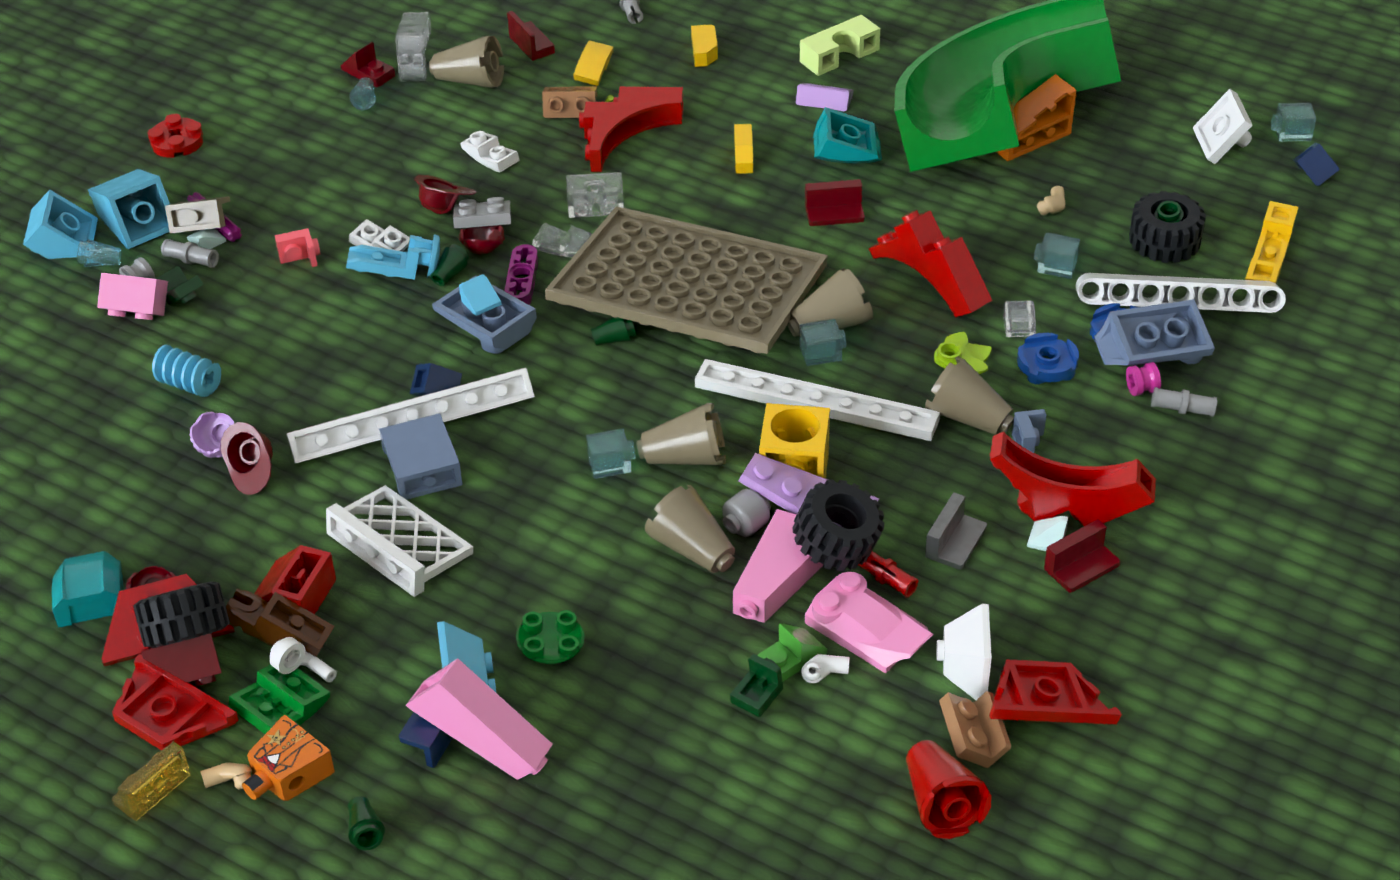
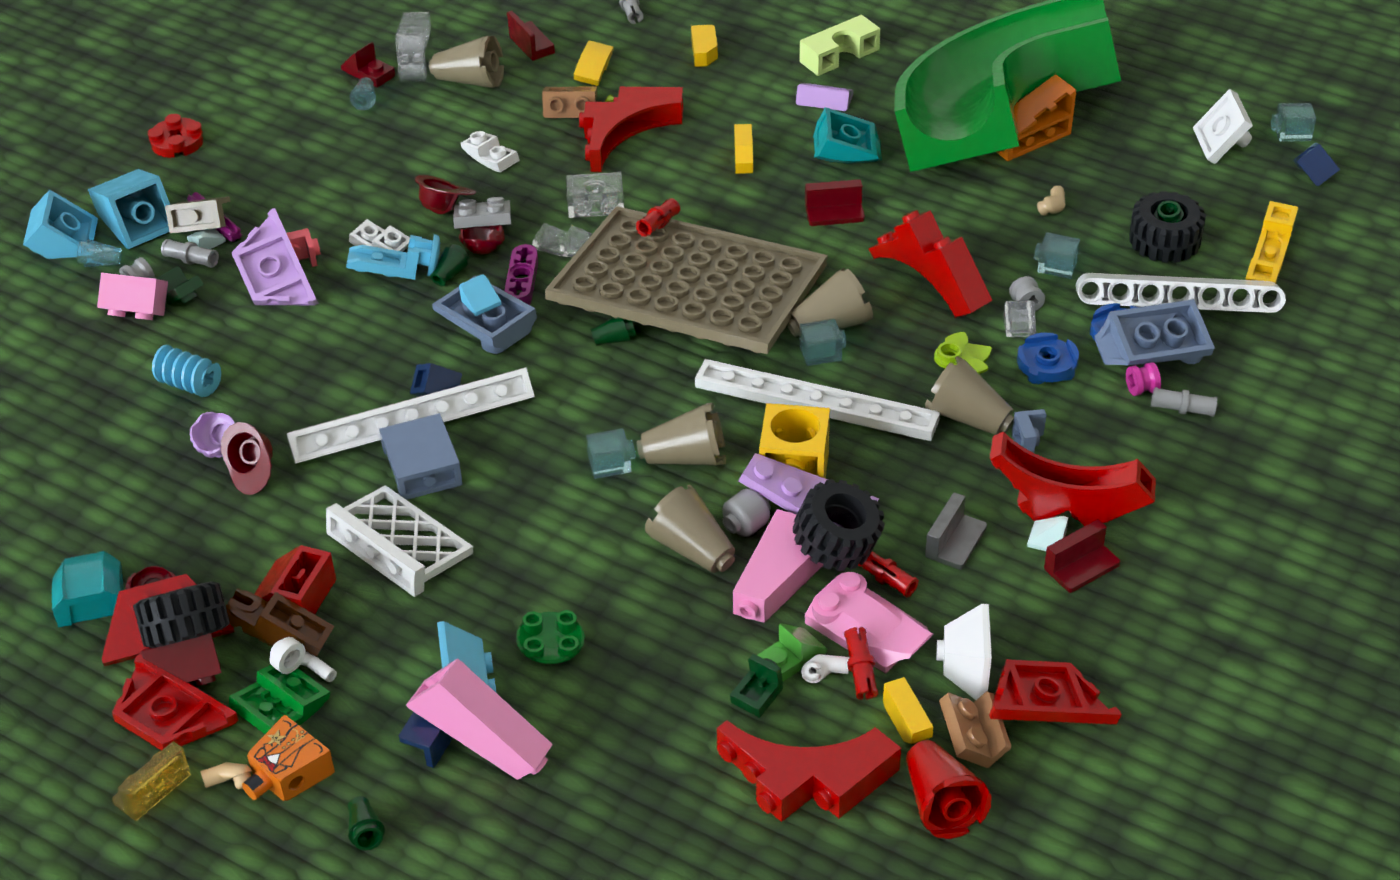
(272, 266): none -> lavender wing
(658, 217): none -> red pin
(790, 775): none -> red arch
(861, 663): none -> red pin
(906, 712): none -> yellow piece
(1027, 289): none -> light grey wheel

